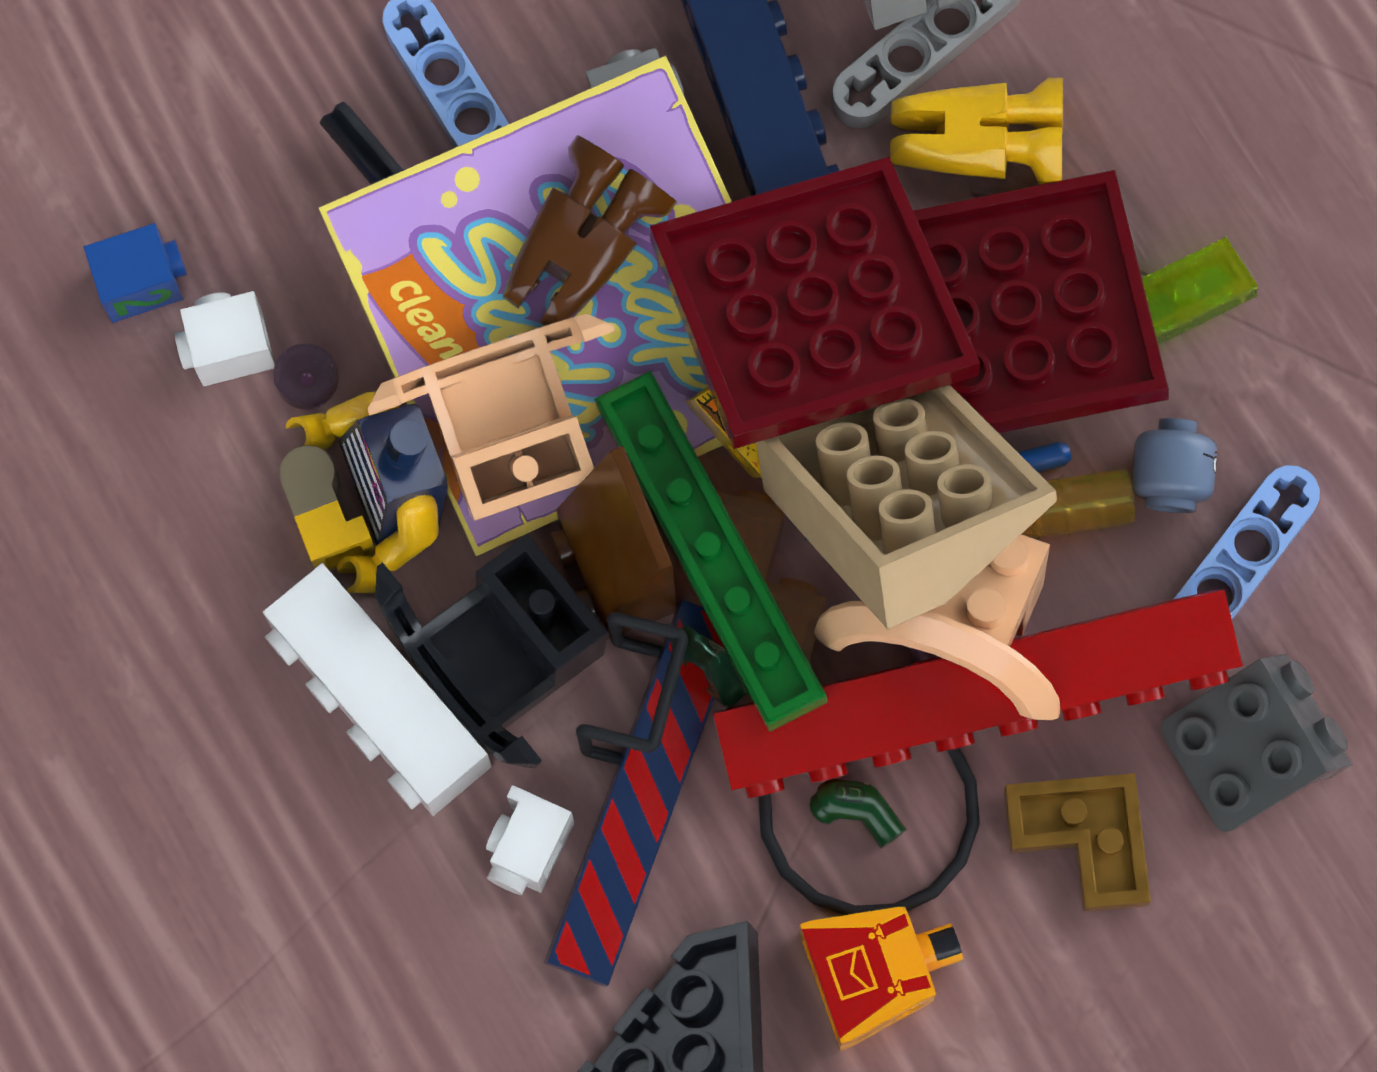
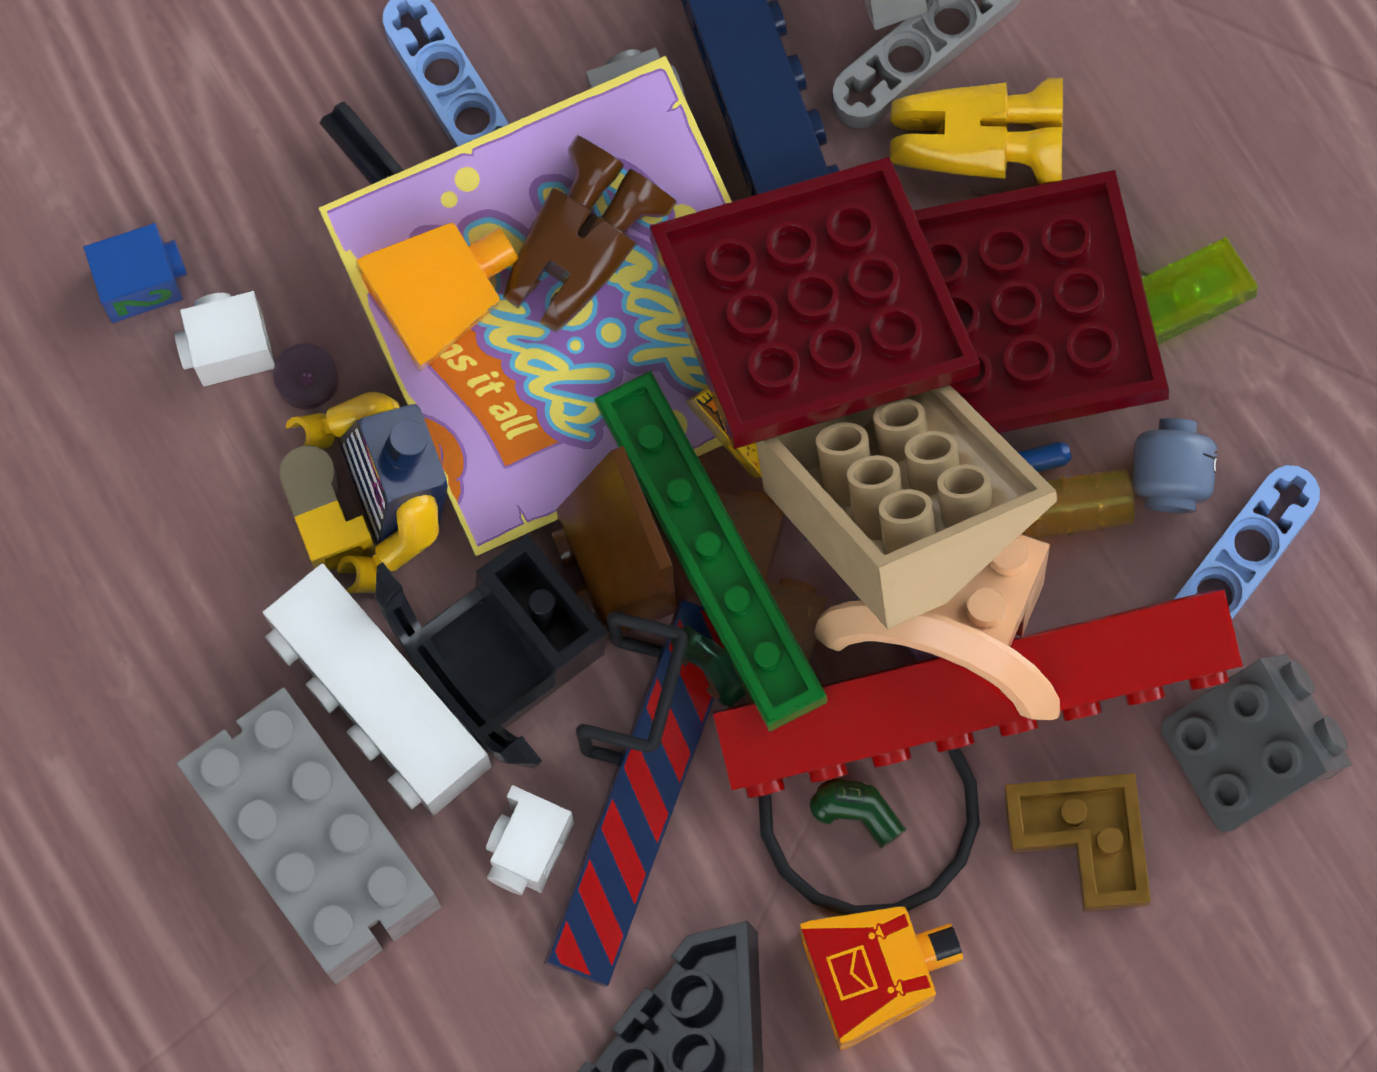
(309, 835): none -> light grey piece
(436, 286): none -> light orange torso
(505, 415): light nougat piece -> none

